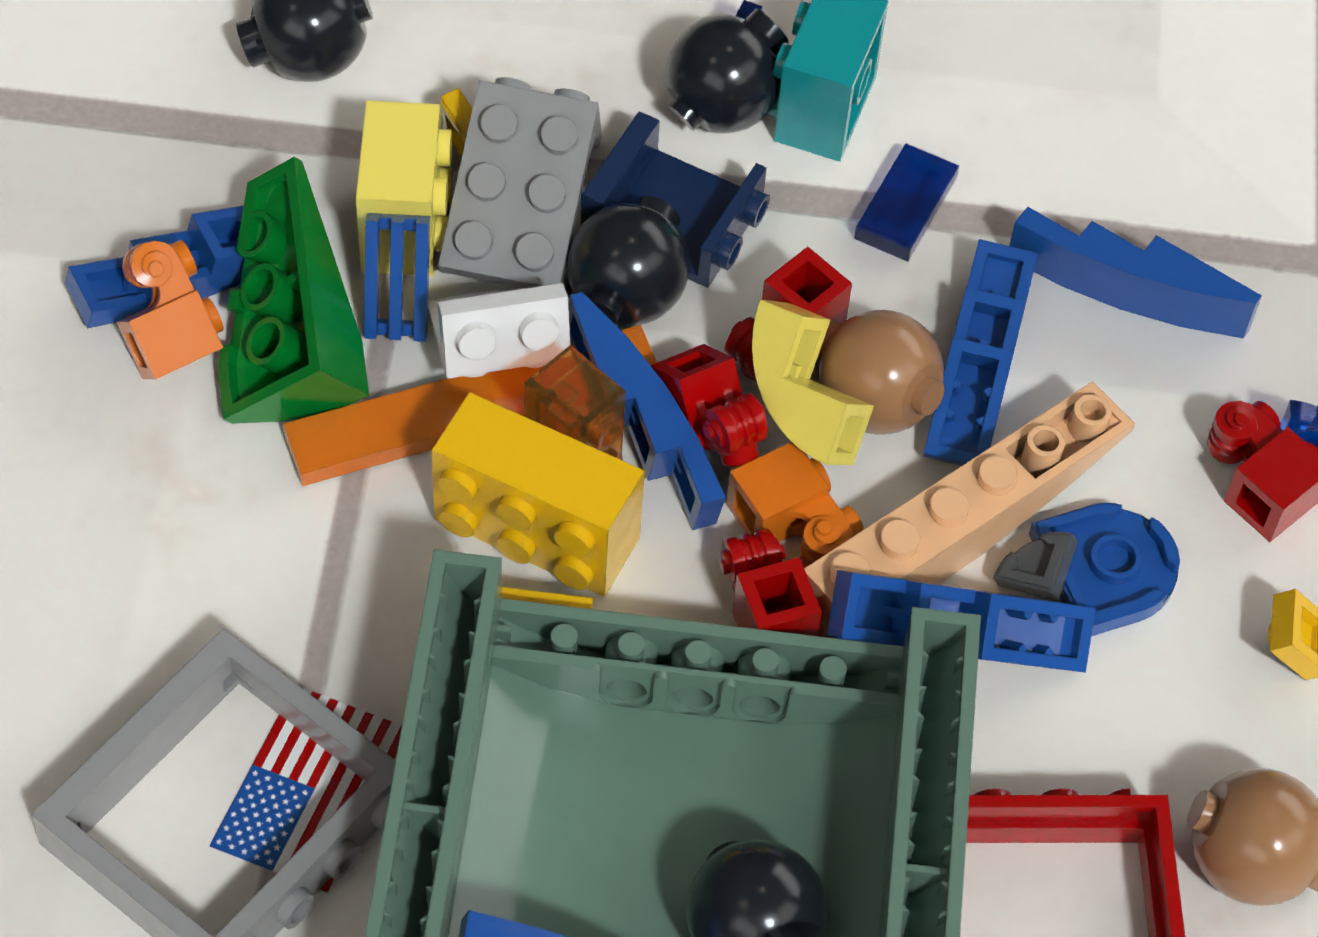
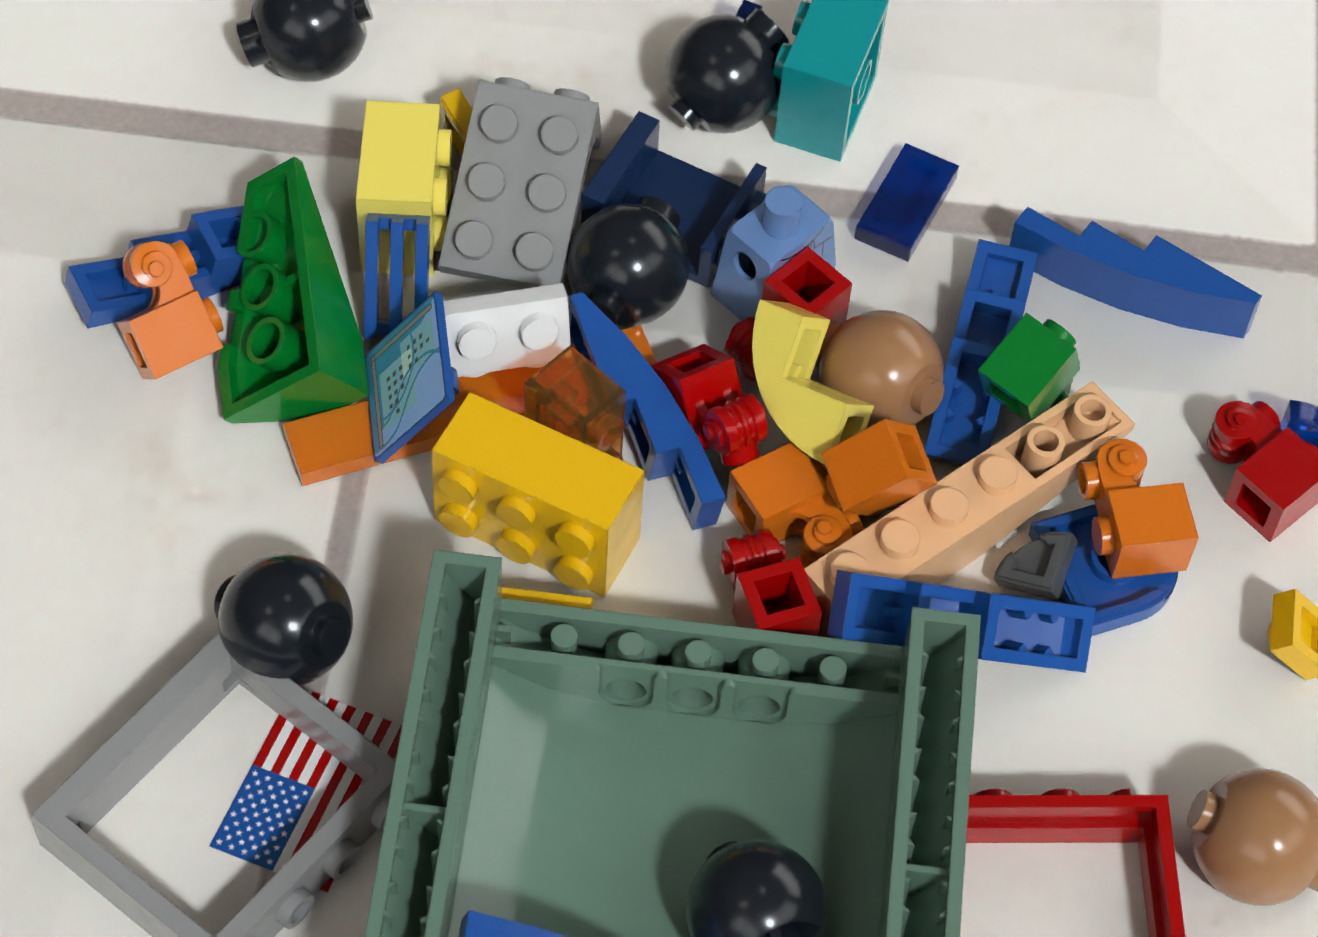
(285, 617): none -> black brick
(410, 378): none -> piece
(766, 242): none -> medium blue torso
(878, 469): none -> orange brick
(1031, 367): none -> green brick
(1136, 526): none -> orange brick

